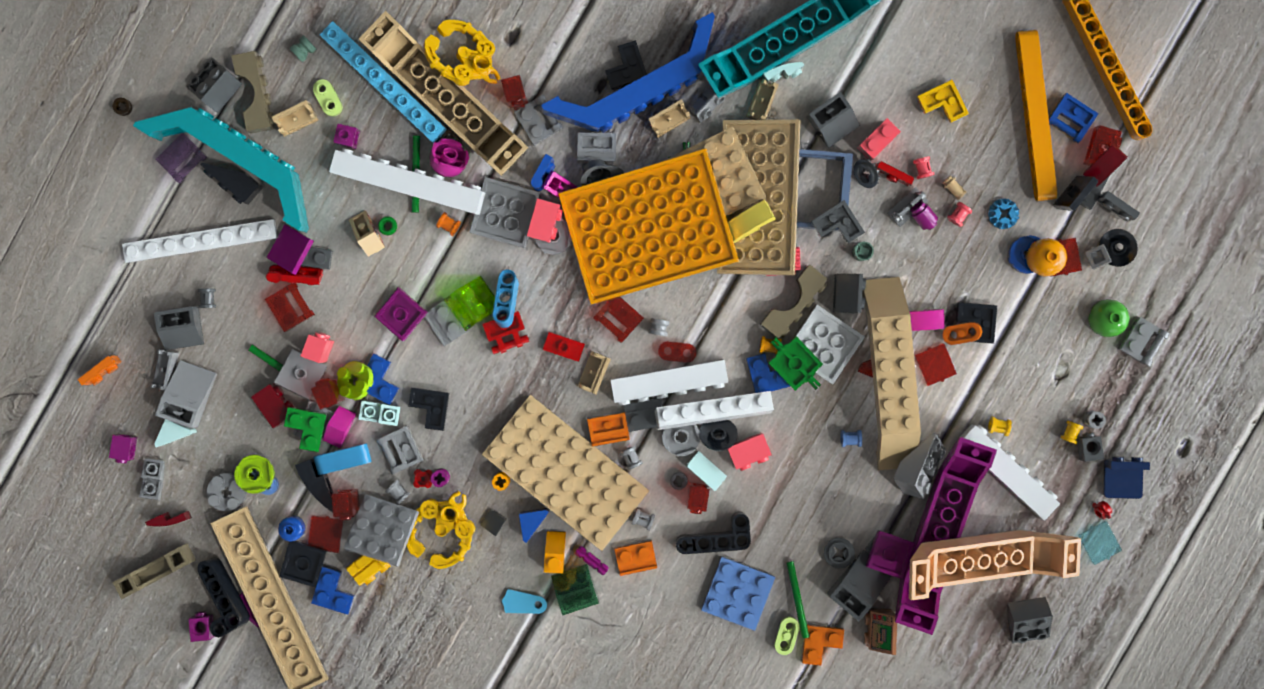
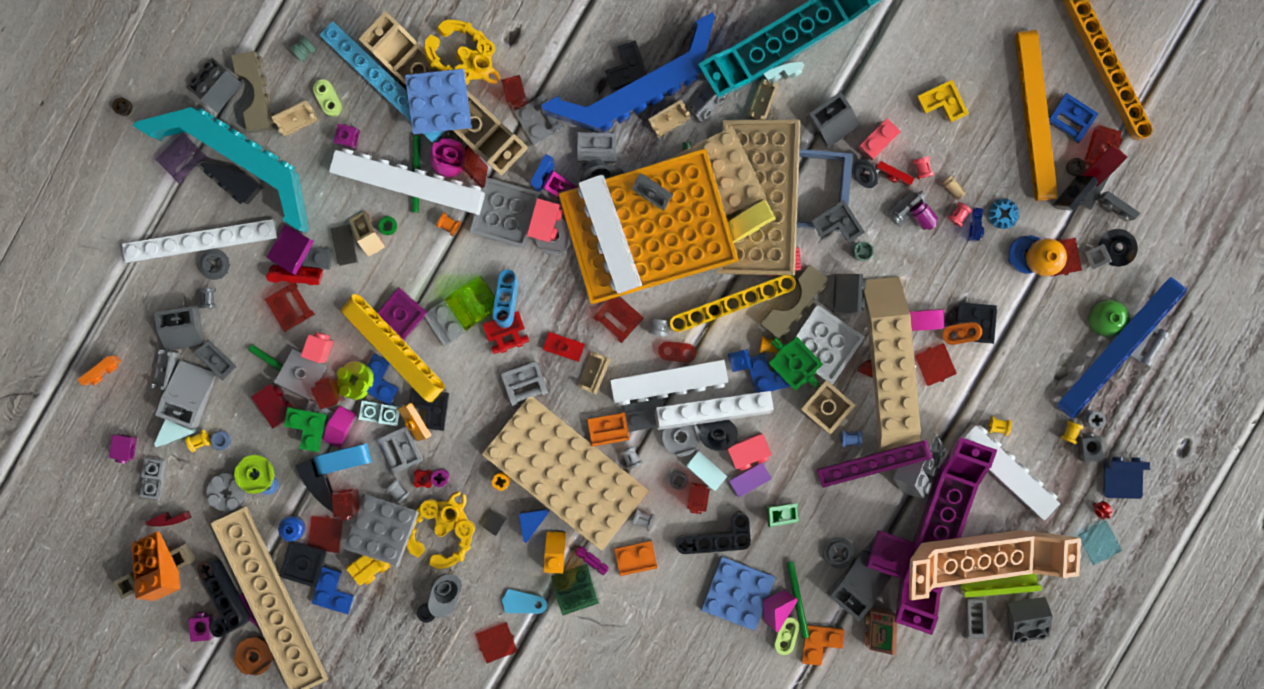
(153, 568): none -> orange slope
(198, 440): none -> yellow bush
(206, 266): none -> dark grey gear
(215, 360): none -> dark grey plate
(220, 440): none -> sand blue tile
(242, 656): none -> dark orange plate
(344, 245): none -> clear smoke tile
(392, 348): none -> yellow beam
(414, 422): none -> light orange plate
(423, 613): none -> black plate
(438, 101): none -> medium blue plate
(444, 595): none -> dark grey piece
(474, 166): none -> clear red piece
(496, 642): none -> clear red piece
(521, 377): none -> light grey plate
(609, 233): none -> white brick
(652, 191): none -> dark grey plate
(740, 360): none -> blue plate
(741, 303): none -> yellow beam
(750, 479): none -> medium lavender tile
(778, 608): none -> dark pink slope
(782, 514): none -> slope
(827, 406): none -> tan brick
(874, 463): none -> magenta tile
(972, 635): none -> light grey slope
(976, 230): none -> clear blue plate
(1000, 586): none -> lime fence
(1070, 169): none -> dark brown bush
(1121, 347): none -> blue beam

